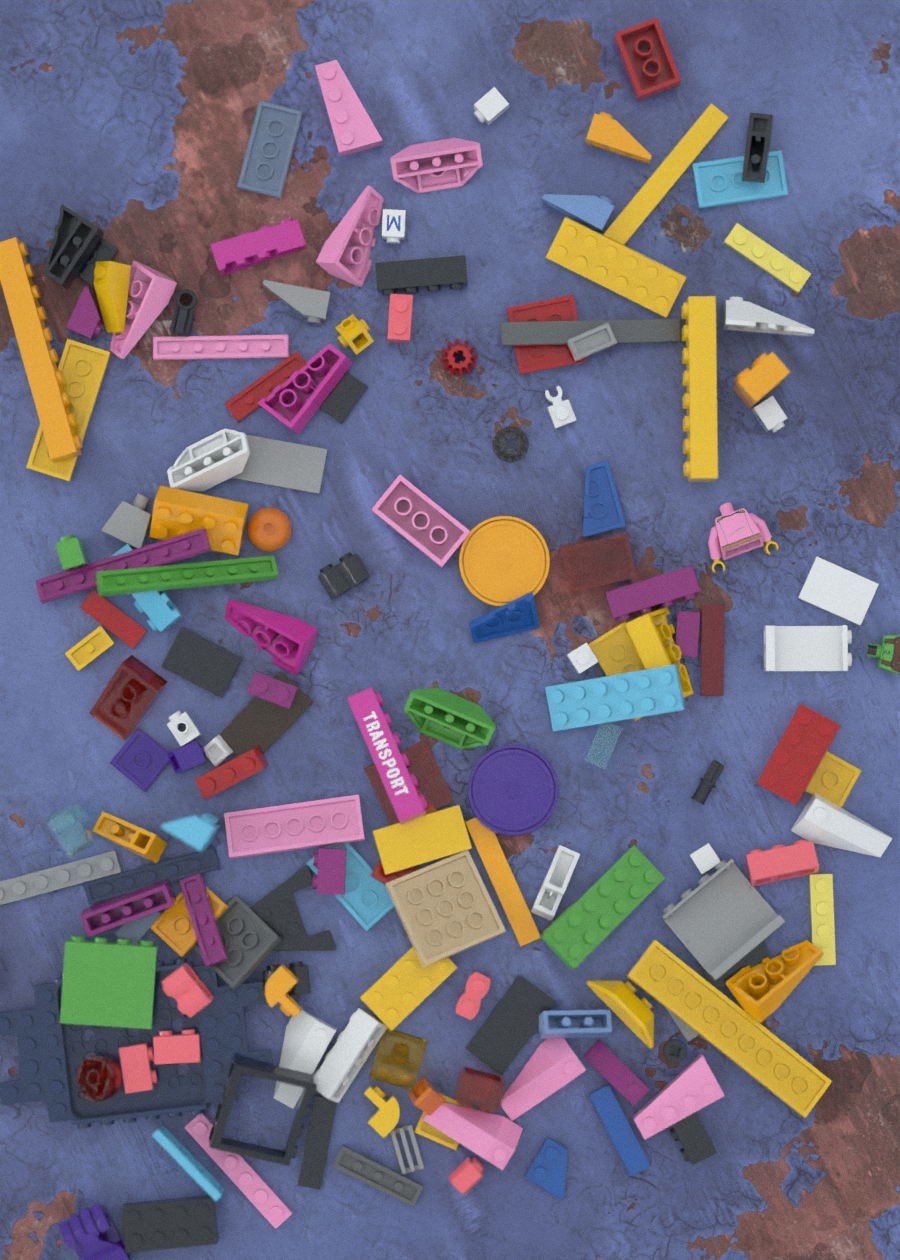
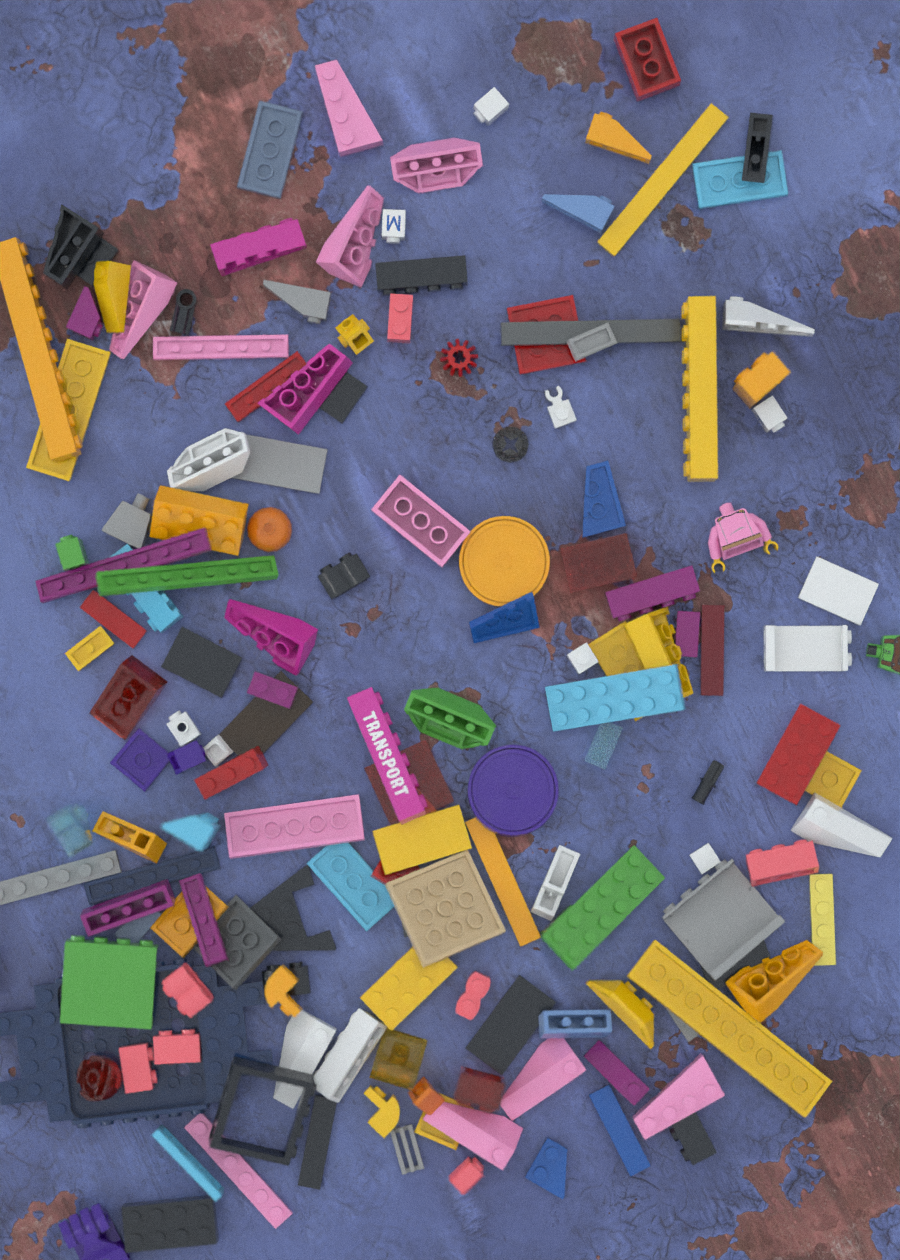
(331, 871): magenta brick -> none
(378, 1176): dark grey plate -> none
(616, 266): yellow plate -> none
(672, 1047): black wheel -> none
(767, 258): light yellow plate -> none

